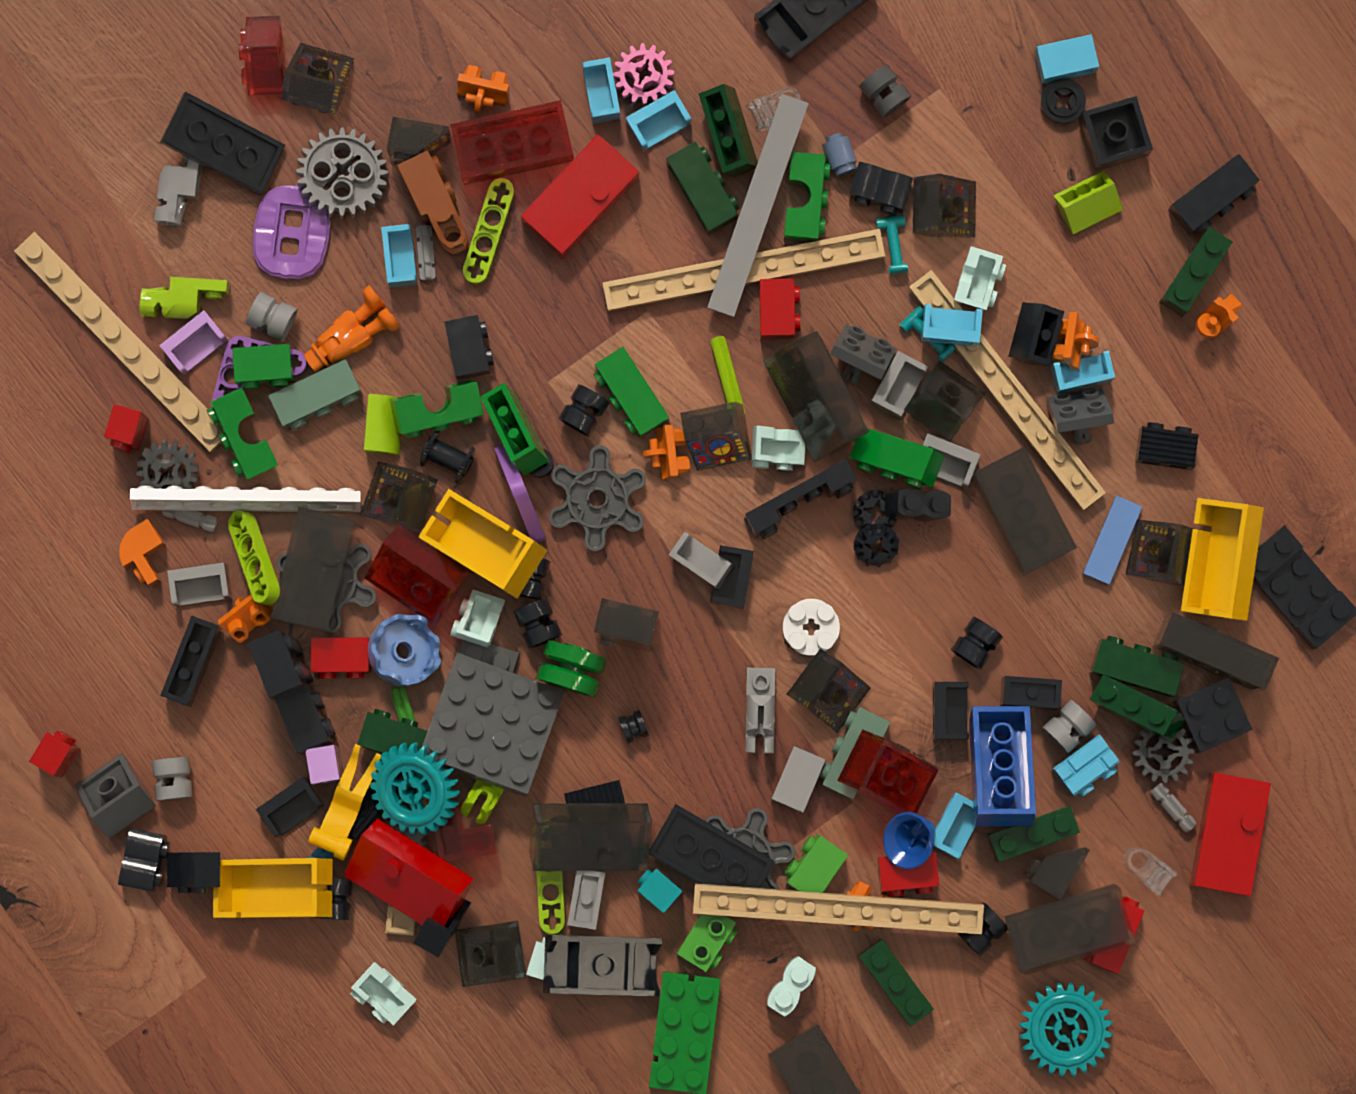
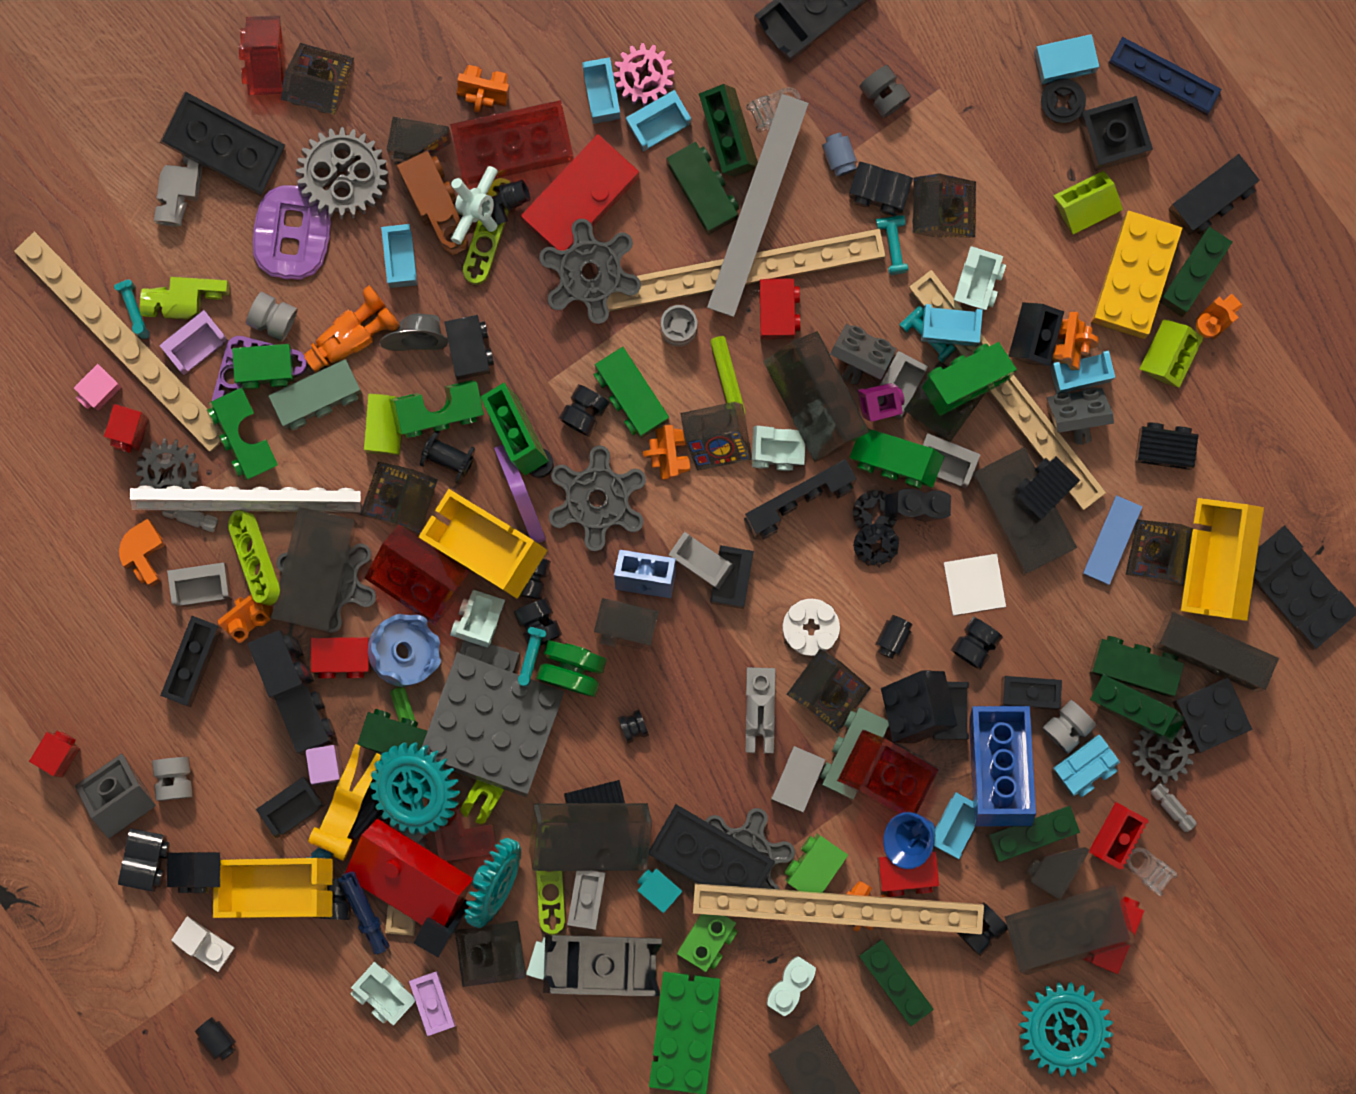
(96, 388): none -> bright pink brick
(125, 288): none -> teal piece
(202, 944): none -> white slope
(215, 1039): none -> black brick
(368, 922): none -> dark blue pin
(416, 333): none -> dark grey piece
(425, 252): light grey axle -> none
(432, 1003): none -> lavender panel
(474, 205): none -> light aqua bar
(493, 883): none -> teal gear
(511, 196): none -> black piece
(530, 656): none -> teal piece
(590, 291): none -> dark grey plate
(645, 574): none -> medium blue brick
(678, 325): none -> light grey wheel
(808, 172): green arch -> none
(890, 407): none -> magenta brick
(894, 637): none -> black brick
(919, 706): none -> black brick
(968, 377): none -> green brick
(974, 584): none -> white sticker
(1045, 489): none -> black brick
(1118, 835): none -> red brick
(1136, 274): none -> yellow brick
(1165, 76): none -> dark blue tile
(1171, 353): none -> lime brick
(1230, 834): red brick -> none

